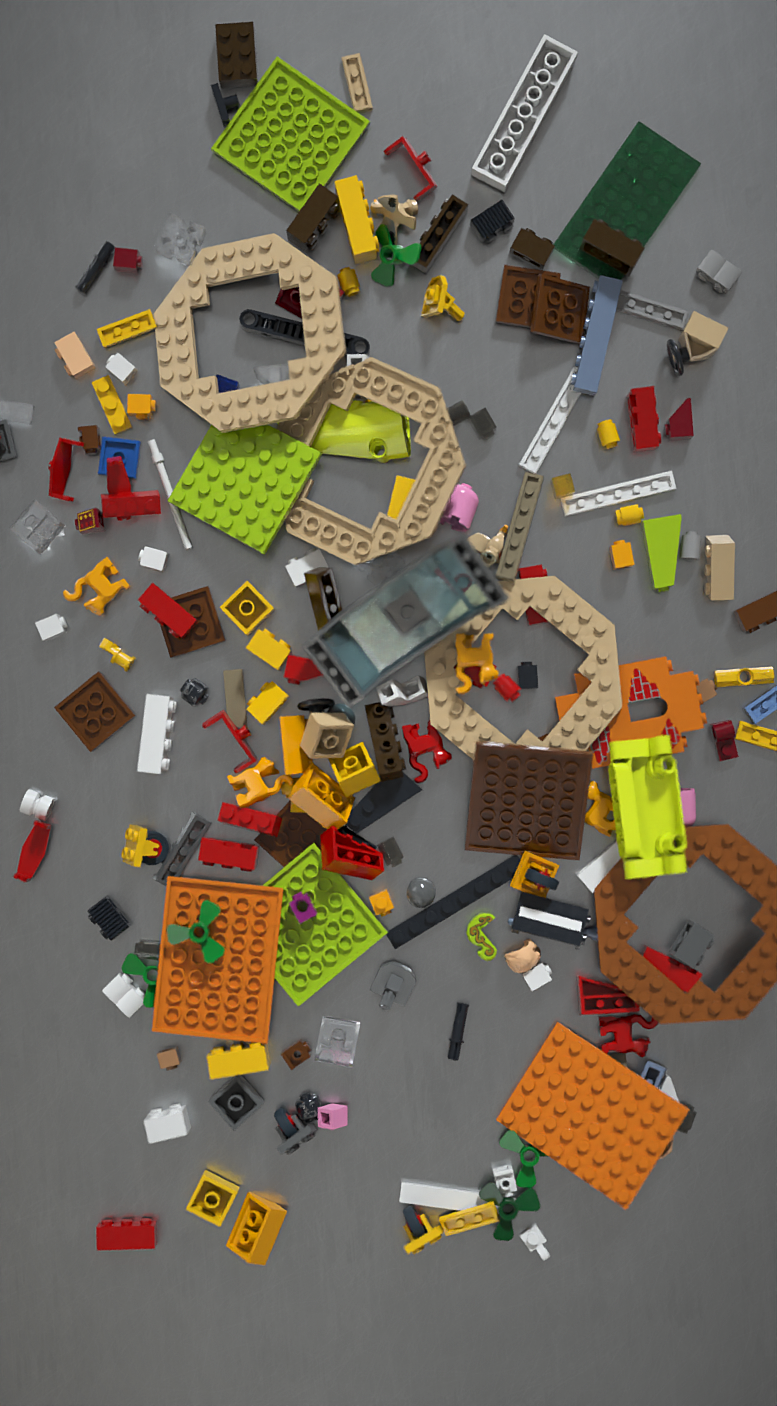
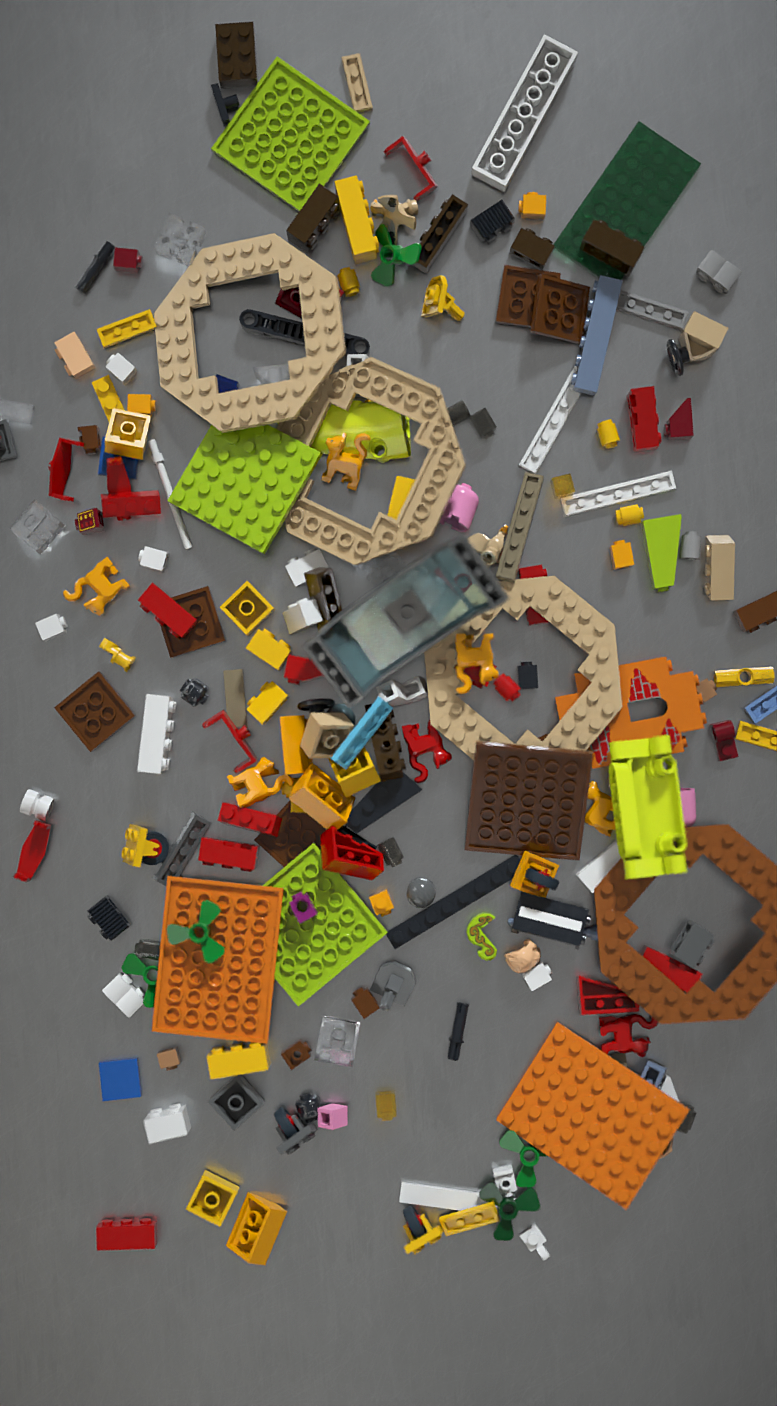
(120, 1079): none -> blue tile
(127, 434): none -> yellow slope
(302, 615): none -> white brick
(345, 462): none -> light orange animal
(362, 733): none -> medium azure plate
(364, 1002): none -> reddish brown brick
(386, 1105): none -> clear yellow brick
(532, 206): none -> light orange brick

